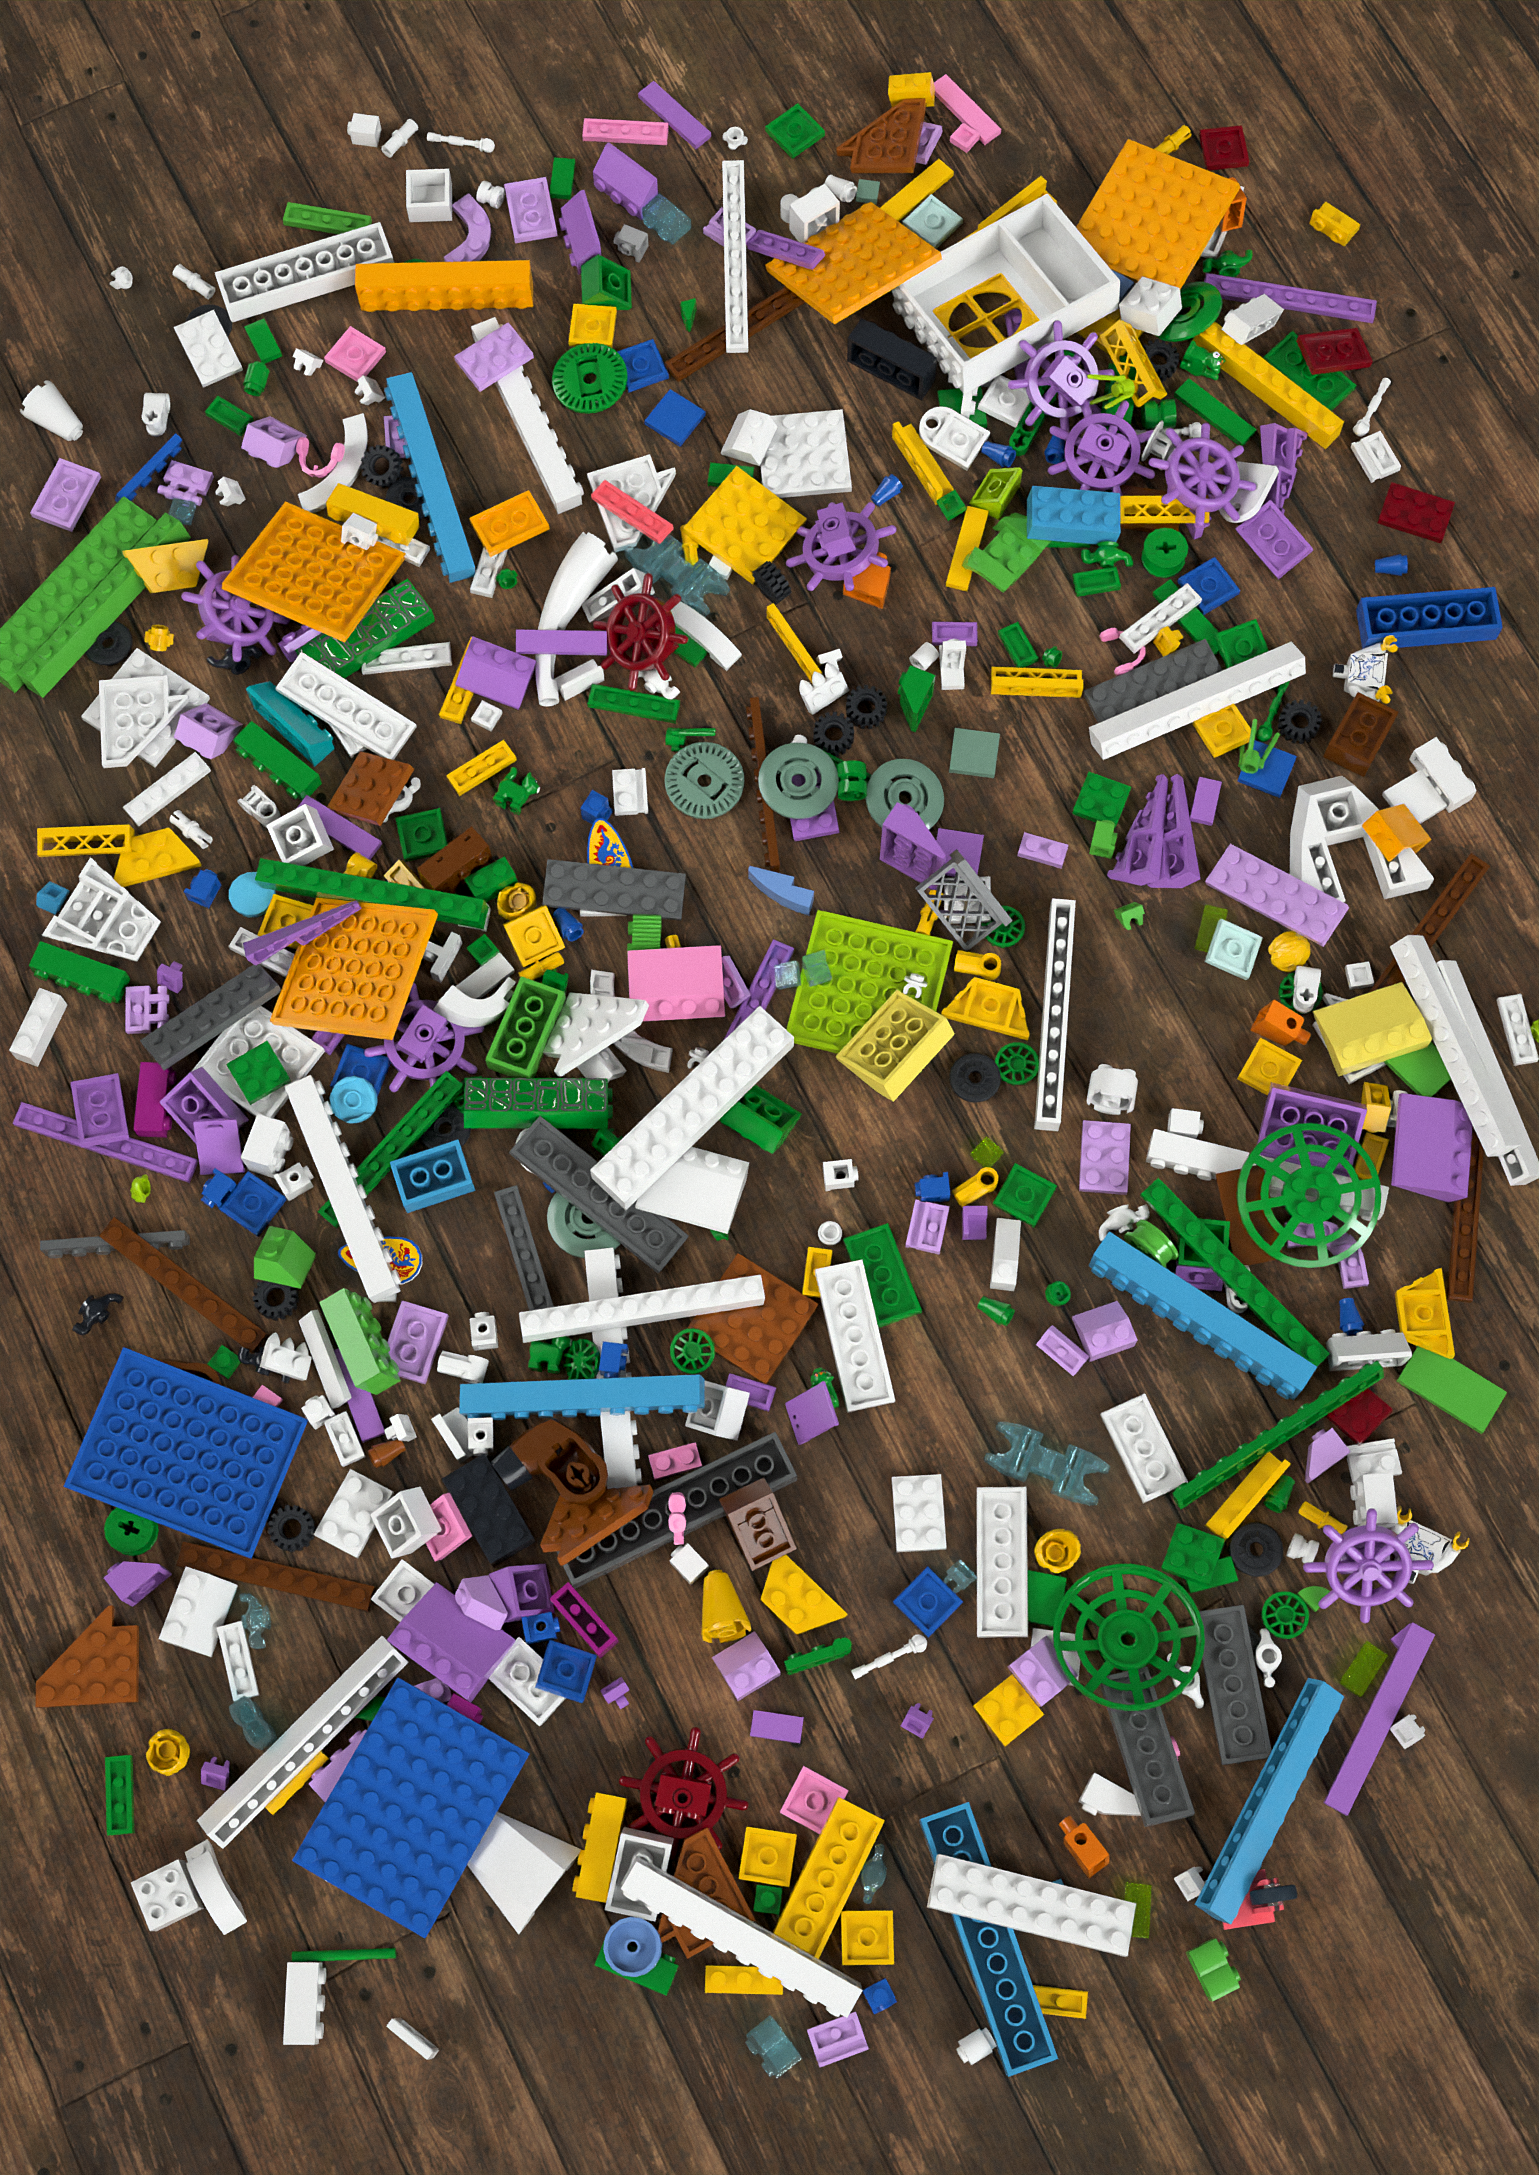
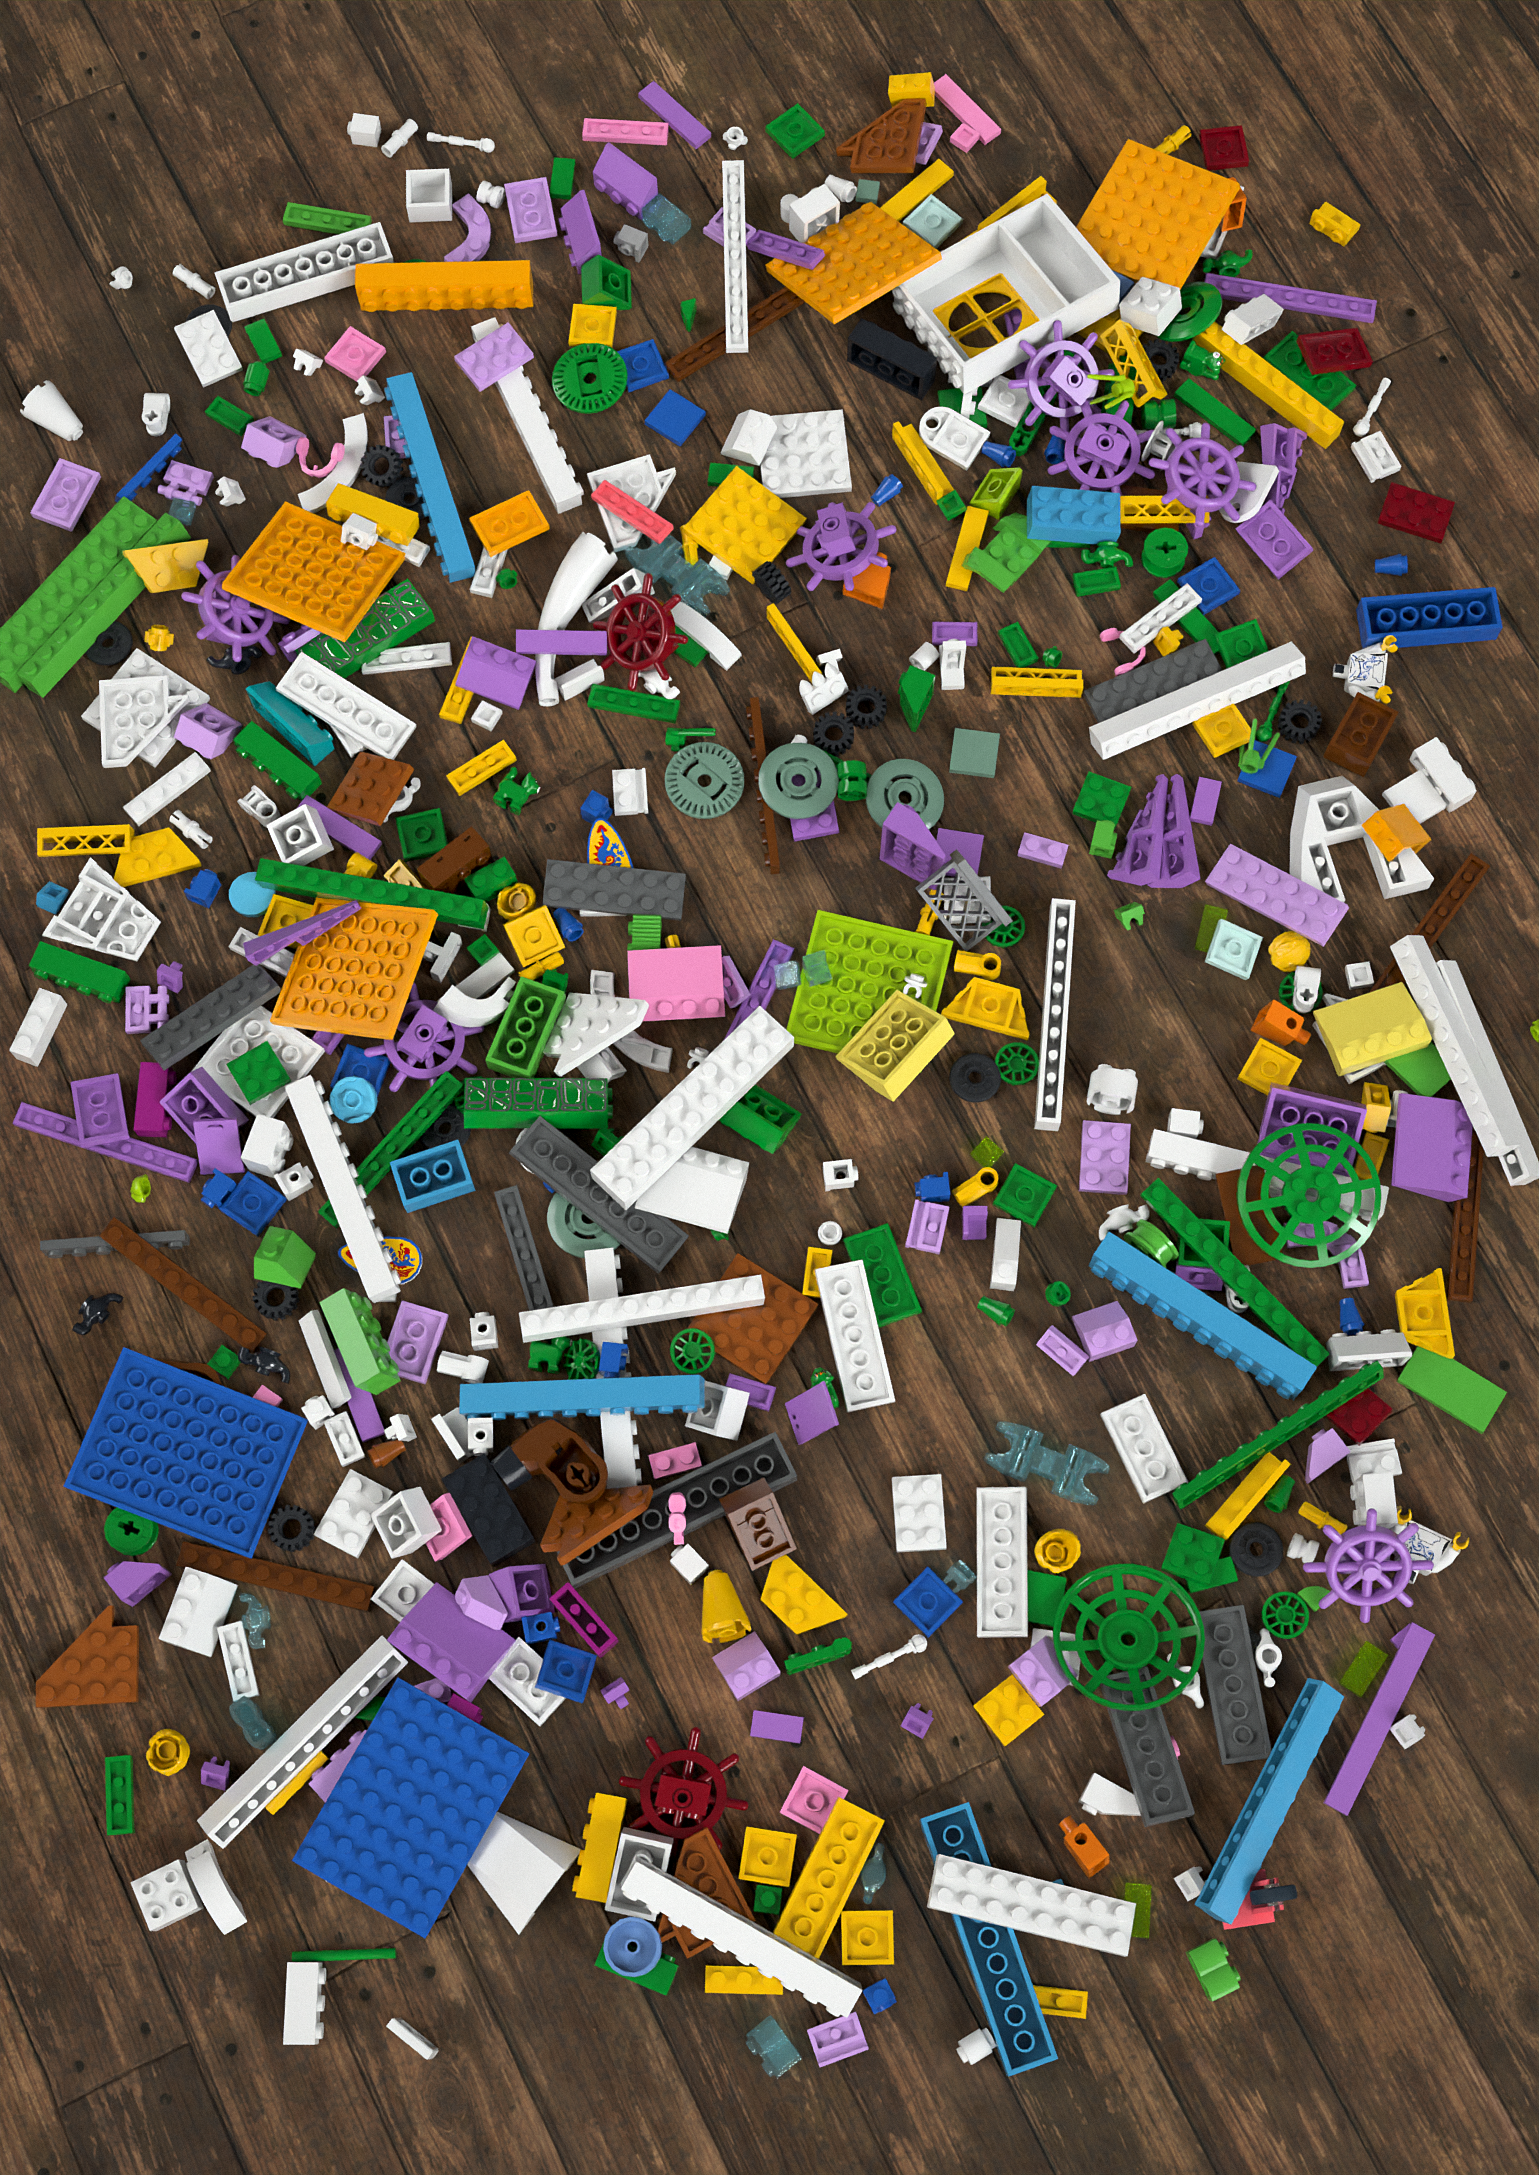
(284, 1358): white plate -> none
(782, 889): medium blue slope -> none
(1517, 1029): white tile -> none

